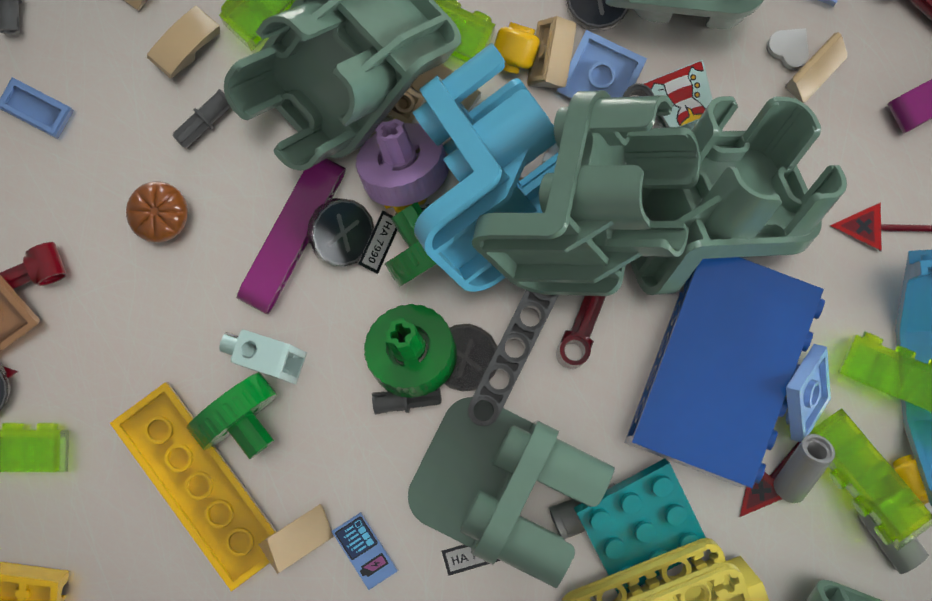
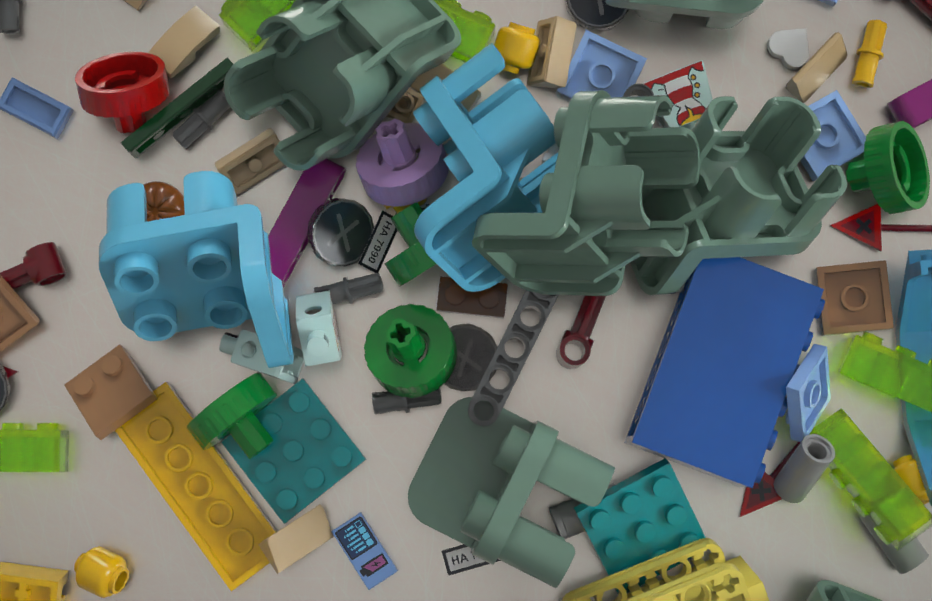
(101, 572): none -> yellow head
(110, 392): none -> medium nougat plate
(123, 87): none -> red piece
(177, 110): none -> dark green tile
(194, 266): none -> medium azure piece
(251, 161): none -> tan slope
(306, 453): none -> teal plate
(318, 331): none -> light aqua torso
(353, 288): none -> dark grey axle
(484, 303): none -> reddish brown plate
(839, 136): none -> light blue plate
(855, 297): none -> medium nougat plate
(870, 53): none -> yellow axle
(892, 168): none -> green piece

